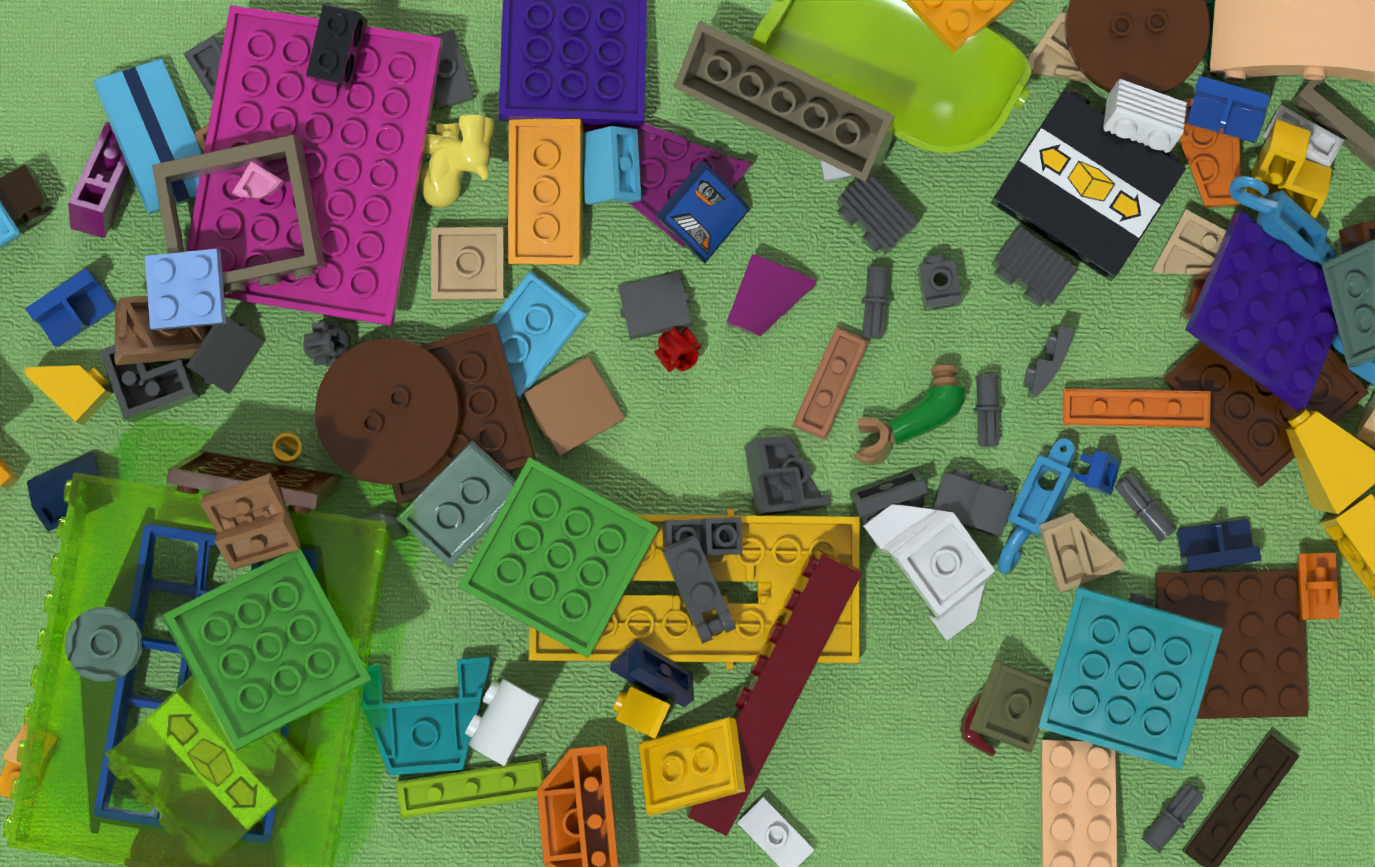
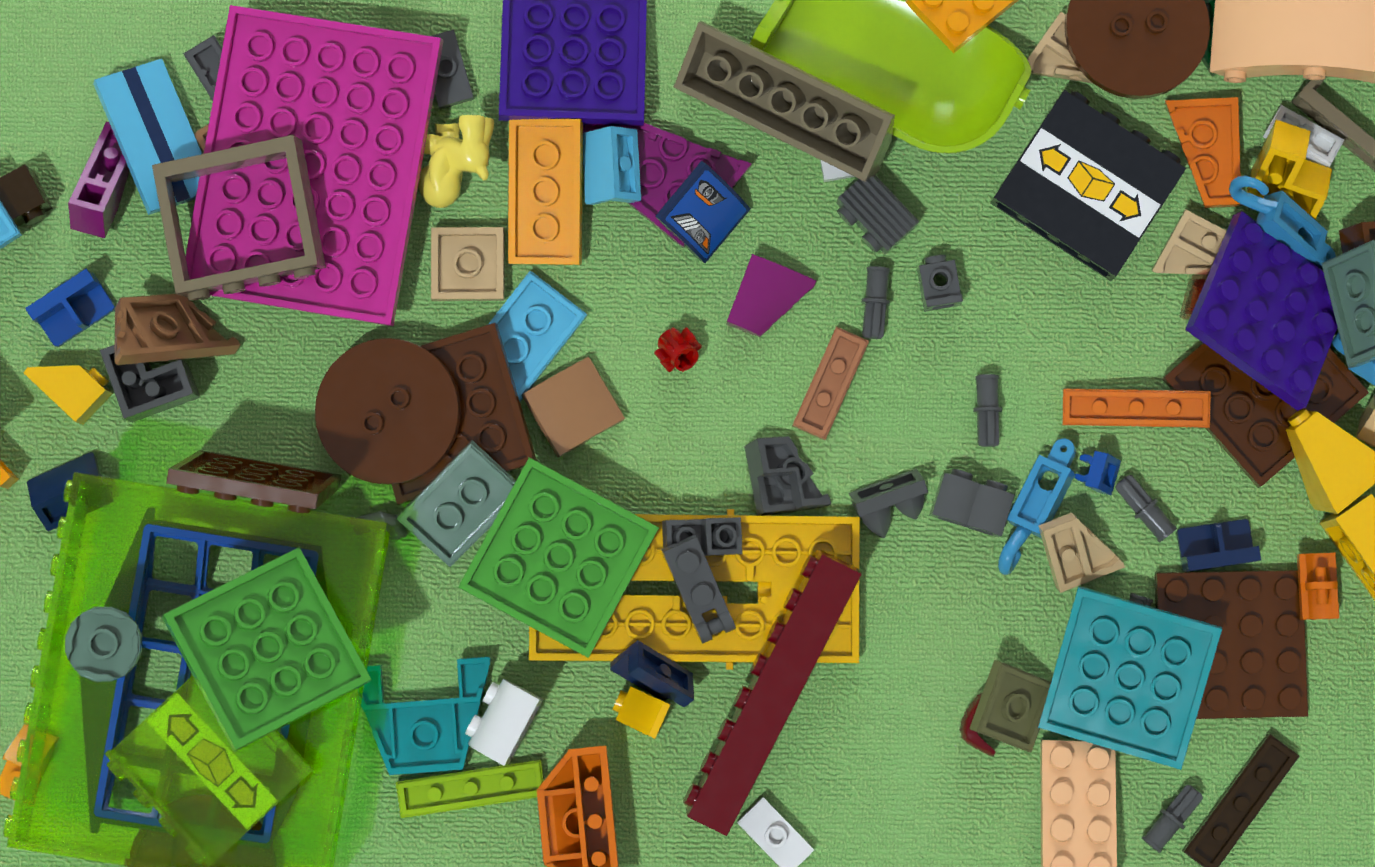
(185, 289): light blue plate -> none
(225, 354): dark grey piece -> none
(250, 522): medium nougat slope -> none
(257, 183): bright pink tile -> none
(290, 442): yellow hinge -> none
(325, 343): dark grey gear -> none
(336, 47): black brick -> none
(654, 305): dark grey piece -> none
(691, 766): yellow tile -> none
(936, 409): piece -> none
(937, 560): white piece -> none
(1033, 268): dark grey brick -> none
(1044, 371): dark grey slope -> none
(1144, 116): white brick -> none
(1228, 109): blue panel -> none

